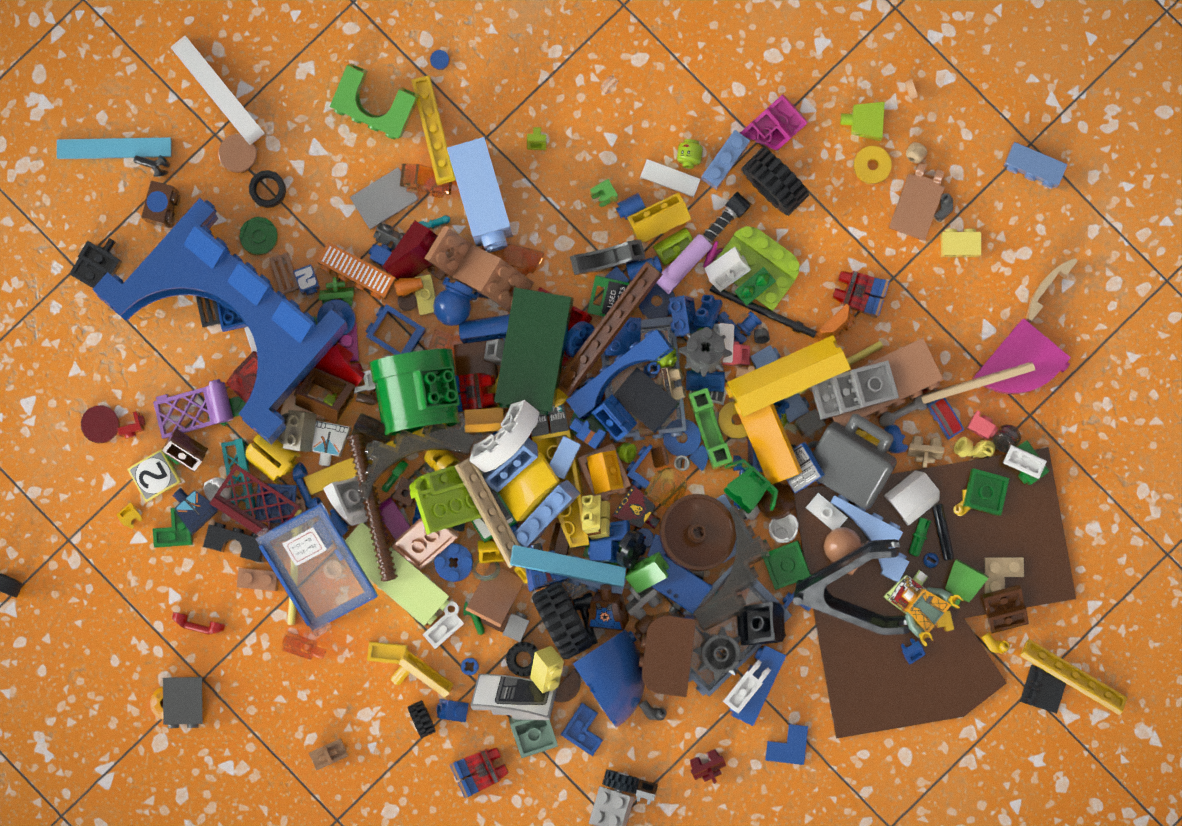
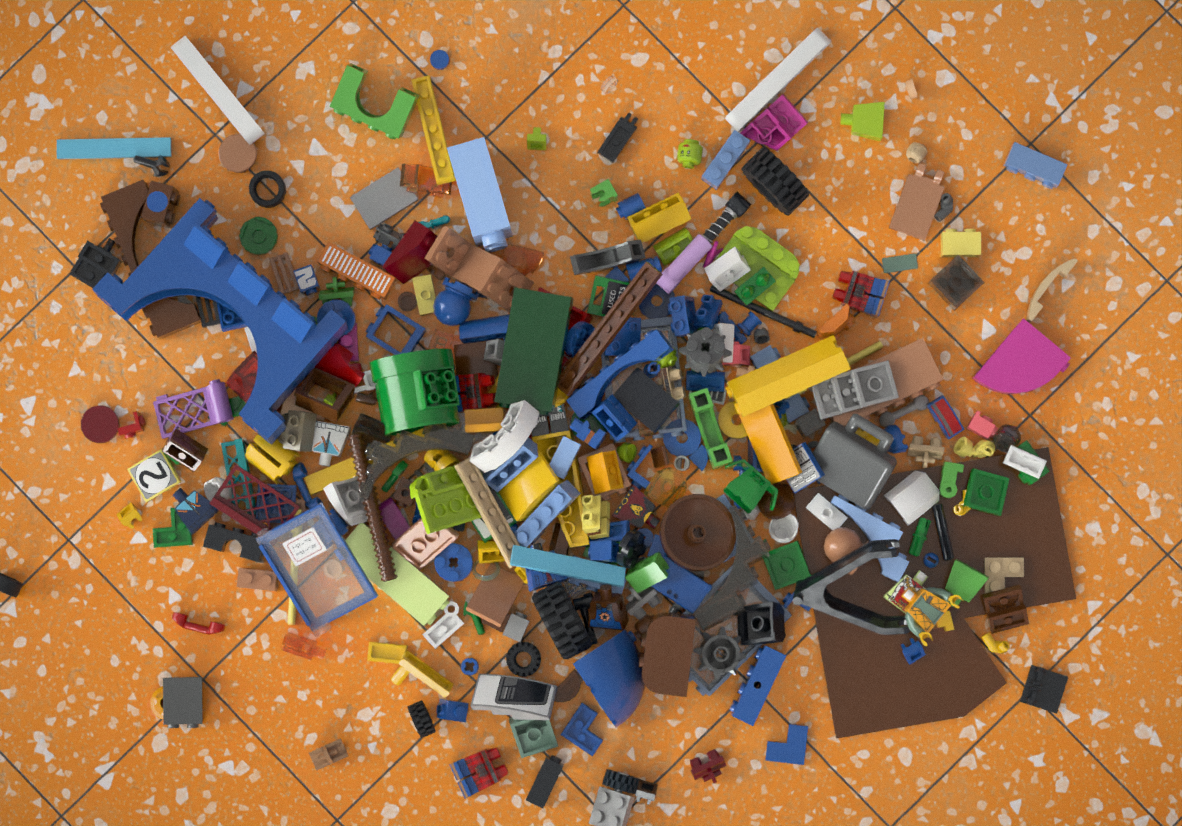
(124, 212): none -> reddish brown arch
(406, 286): orange cone -> none
(545, 781): none -> black window
(546, 669): light yellow brick -> none
(618, 138): none -> black hinge
(653, 713): dark grey arm -> none
(670, 178): white tile -> none
(745, 688): white hinge -> none
(778, 79): none -> white beam
(872, 176): yellow tile -> none
(899, 263): none -> sand green sticker
(948, 479): none -> bright green leg
(956, 282): none -> clear smoke brick
(978, 382): tan tile -> none
(1074, 676): yellow tile -> none

